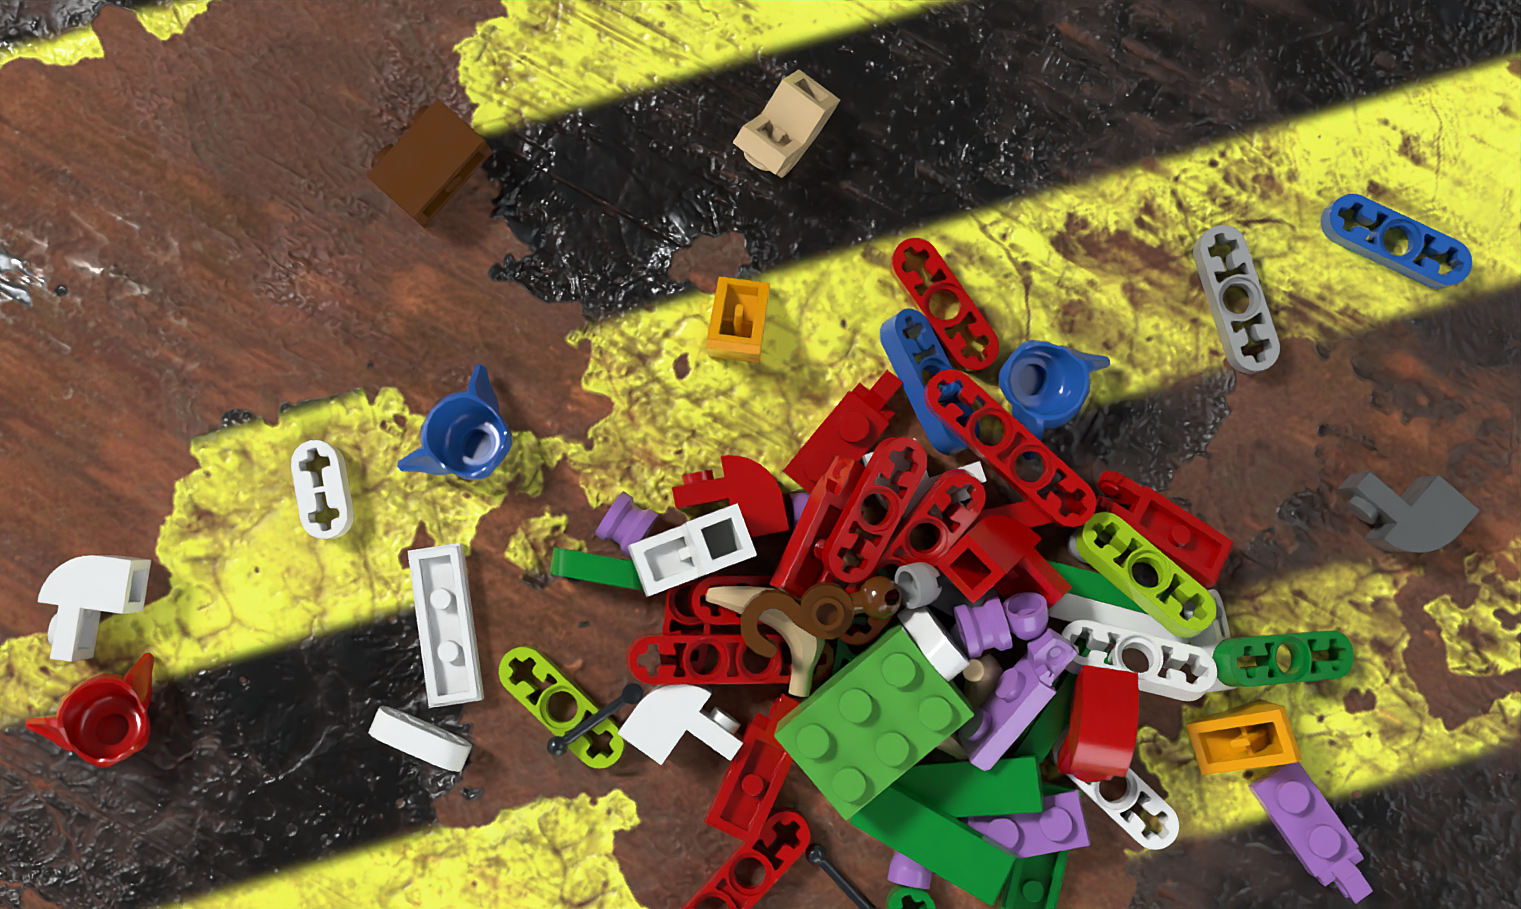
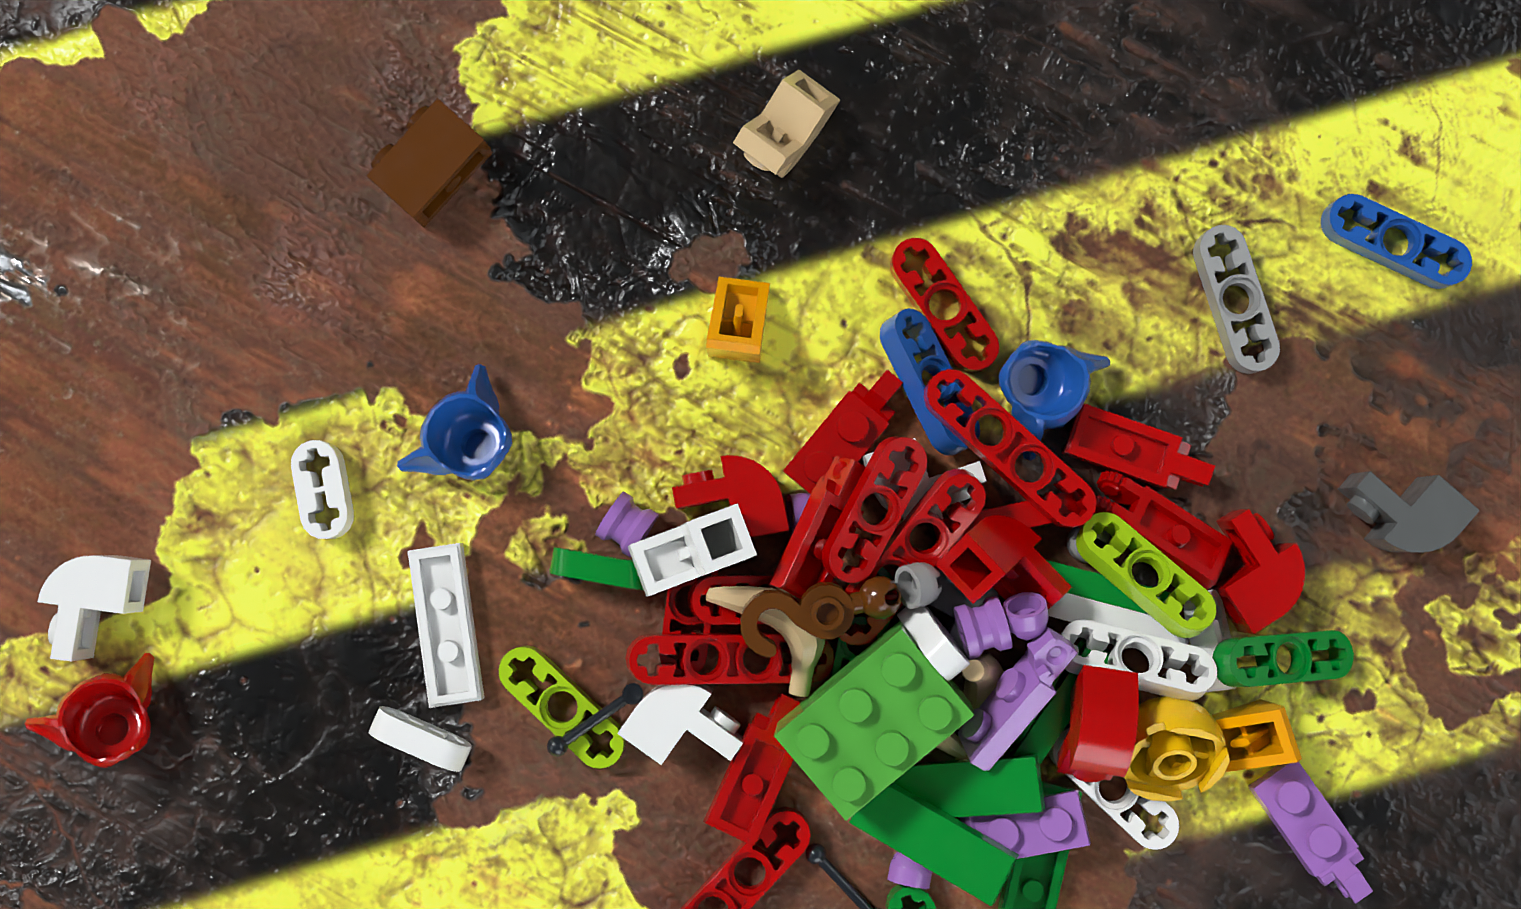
(1134, 449): none -> red hinge
(1175, 750): none -> yellow cylinder
(1270, 575): none -> red brick

